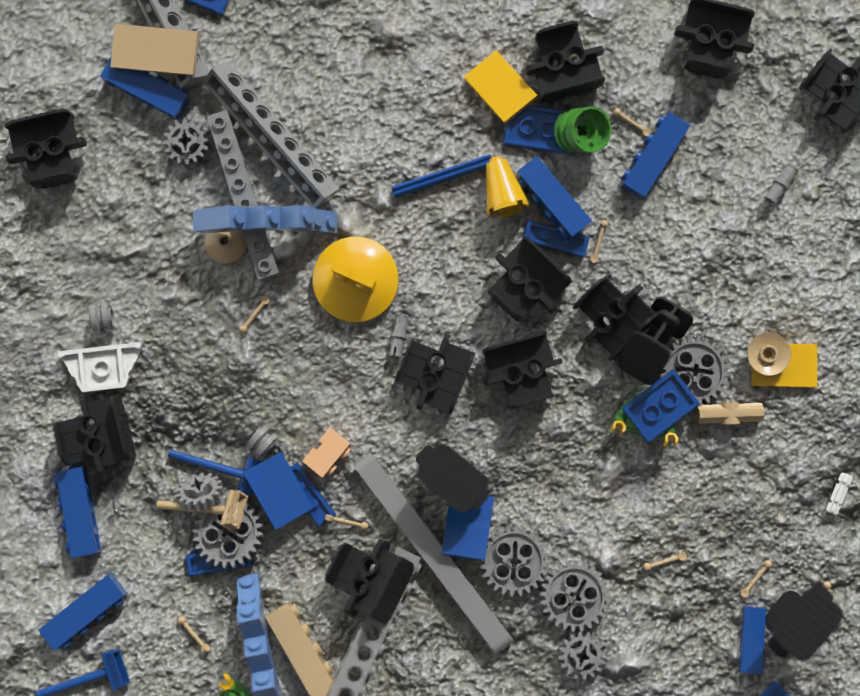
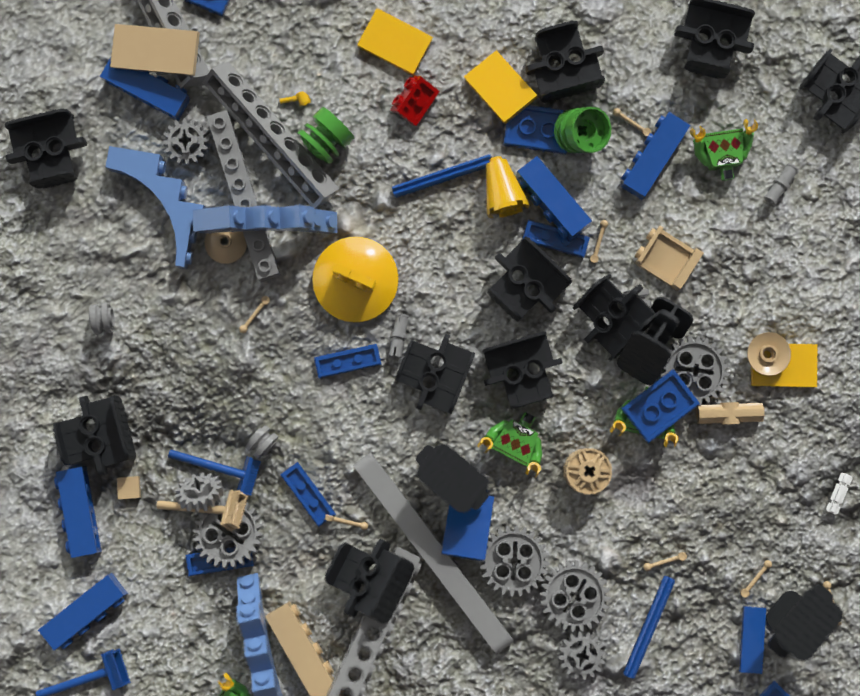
(102, 366): white wing -> none
(128, 487): none -> tan tile
(170, 191): none -> medium blue arch
(204, 647): tan hinge -> none
(277, 490): blue tile -> none
(301, 97): none -> yellow hand
(324, 458): light nougat brick -> none
(326, 135): none -> bright green wheel
(347, 361): none -> blue tile
(395, 41): none -> yellow tile
(414, 99): none -> red bracket
(516, 442): none -> bright green torso
(574, 469): none -> tan wheel
(649, 627): none -> blue axle
(667, 258): none -> tan panel
(724, 148): none -> bright green torso

